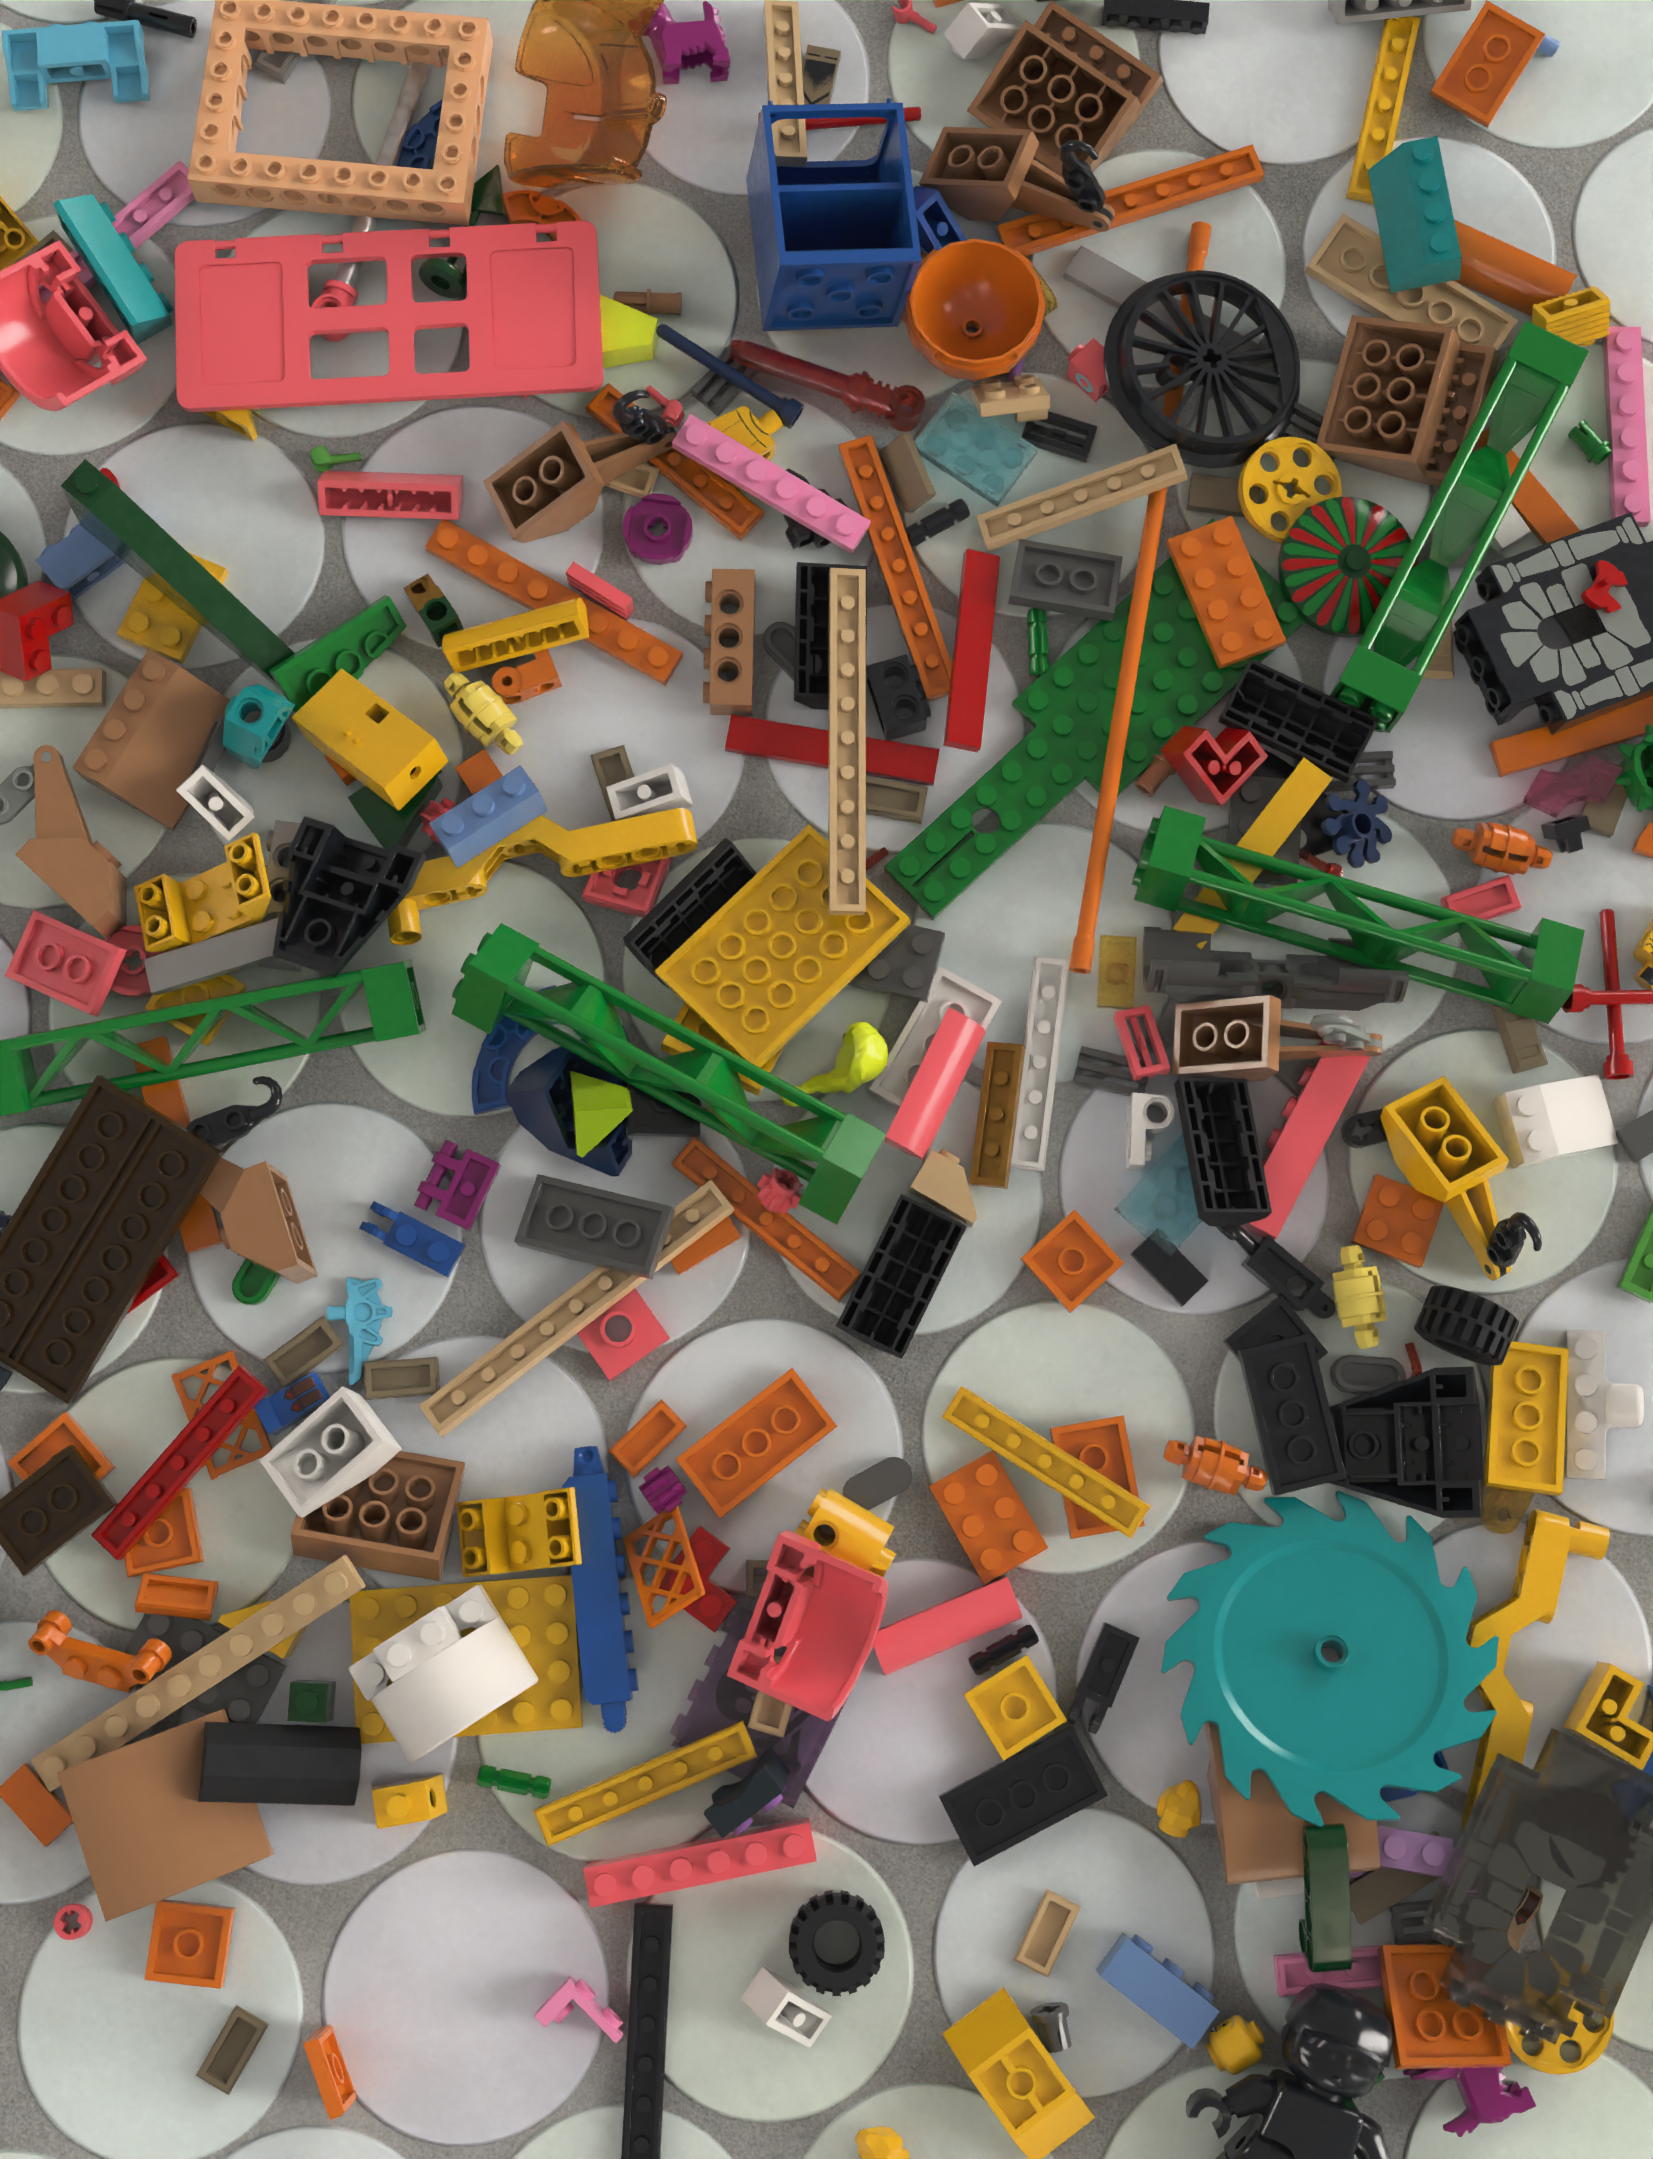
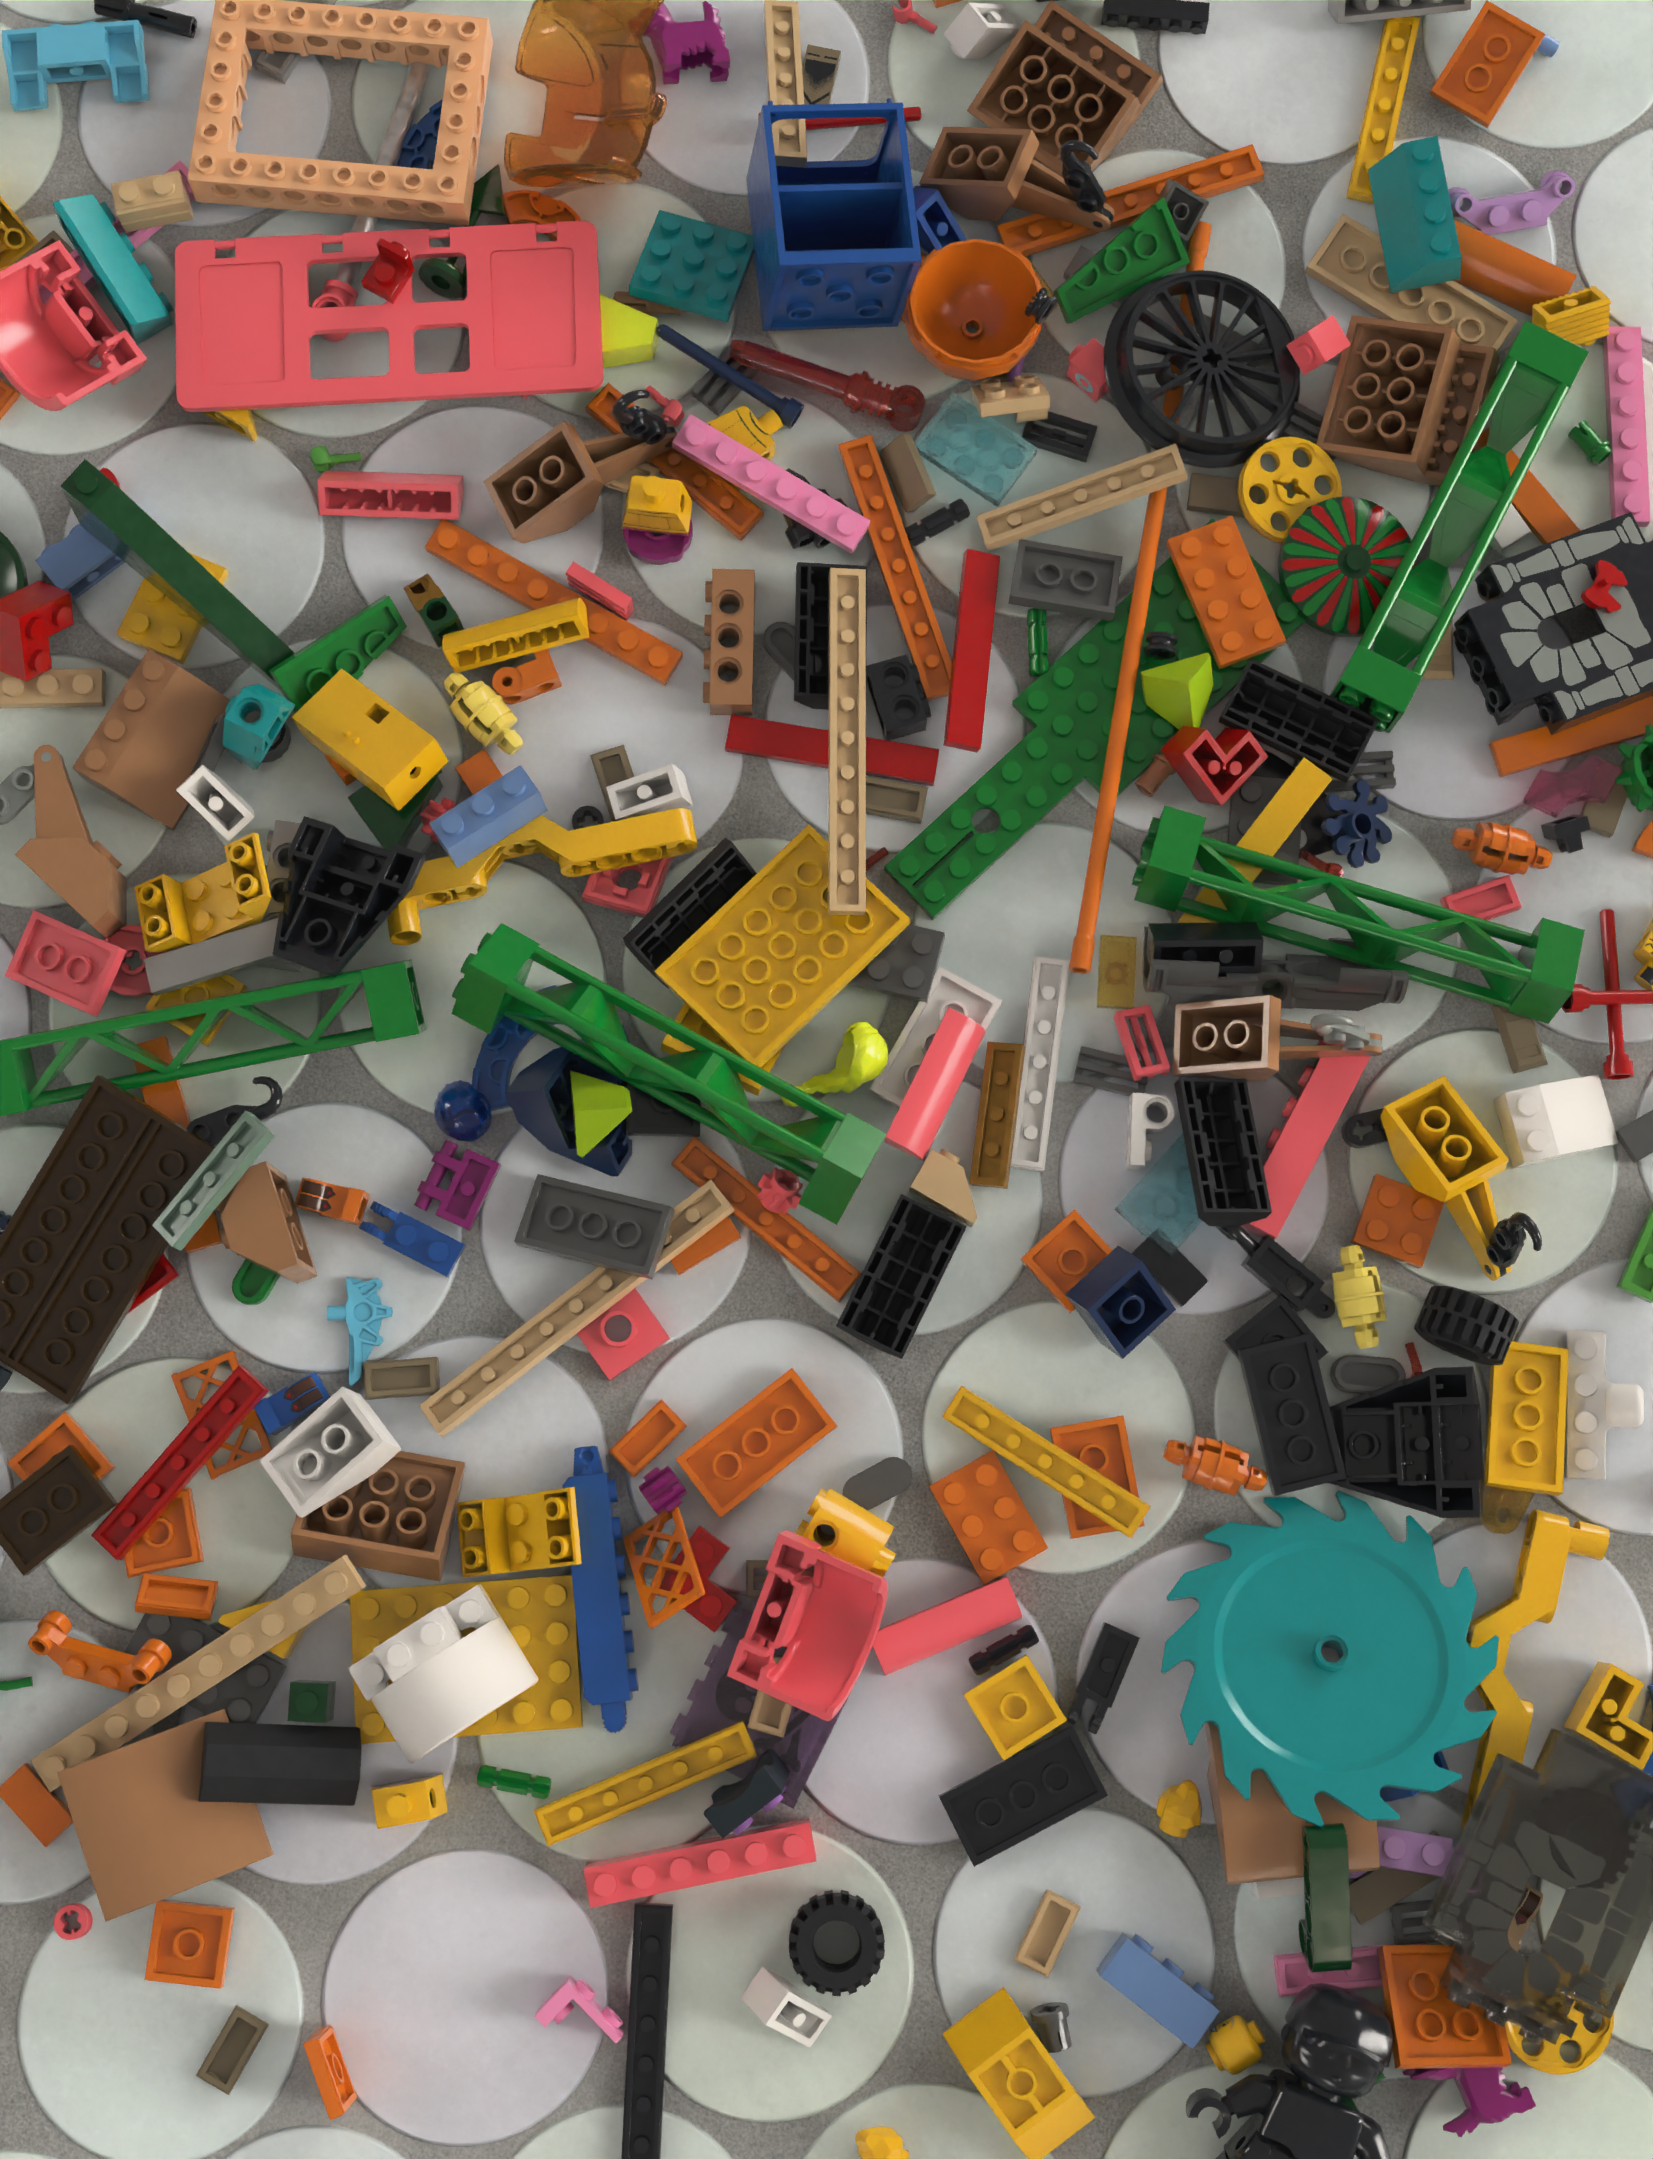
(152, 201): none -> tan brick
(213, 1180): none -> sand green plate
(303, 1352): dark tan tile -> none
(332, 1201): none -> orange leg
(389, 270): none -> red bracket
(462, 1111): none -> clear blue hair
(579, 816): none -> black bush
(657, 506): none -> yellow torso
(692, 266): none -> teal plate
(1042, 306): none -> black bush
(1120, 1301): none -> dark blue brick
(1131, 259): none -> green wing
(1160, 645): none -> black bush
(1179, 690): none -> lime slope
(1184, 207): none -> dark grey piece
(1232, 944): none -> black brick
(1318, 345): none -> coral brick
(1513, 210): none -> lavender plate

